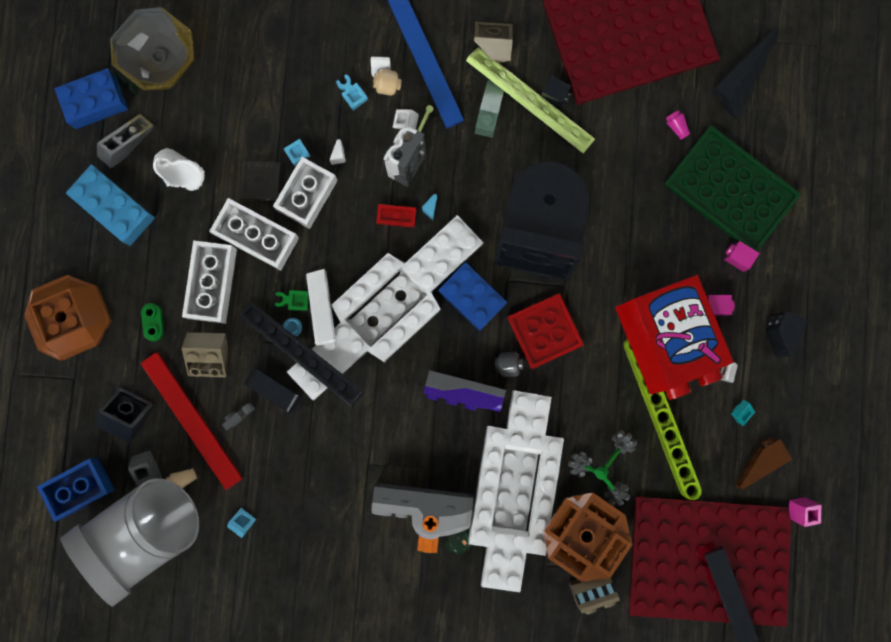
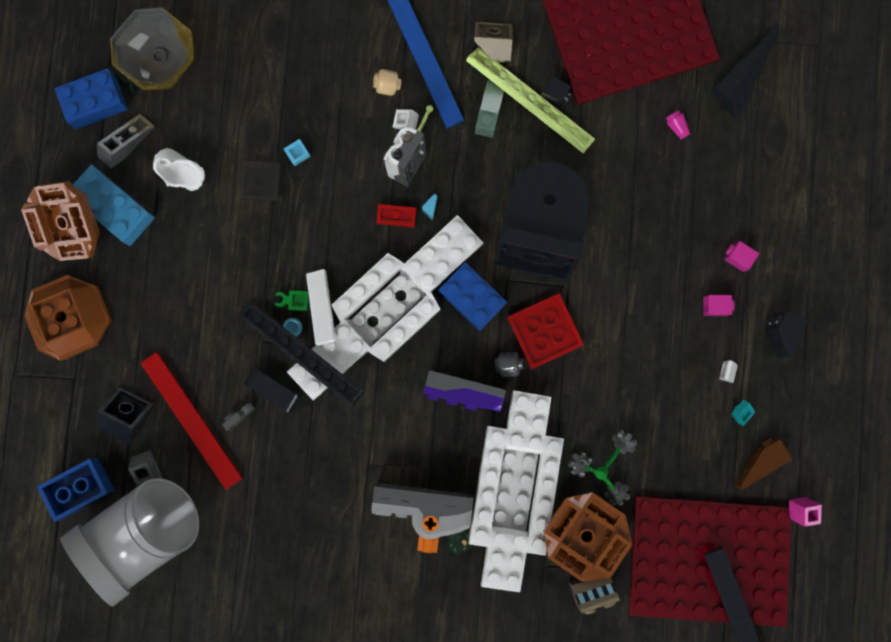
(61, 221): none -> dark orange piece
(154, 321): green plate -> none
(183, 478): tan cone -> none
(205, 354): dark tan slope -> none
(209, 282): white brick -> none
(241, 522): medium azure slope -> none
(254, 234): white brick -> none
(305, 192): white brick -> none
(338, 154): white slope -> none
(353, 93): medium azure plate -> none
(379, 63): white slope -> none
(661, 428): lime beam -> none
(675, 337): brick -> none
(732, 189): dark green plate -> none

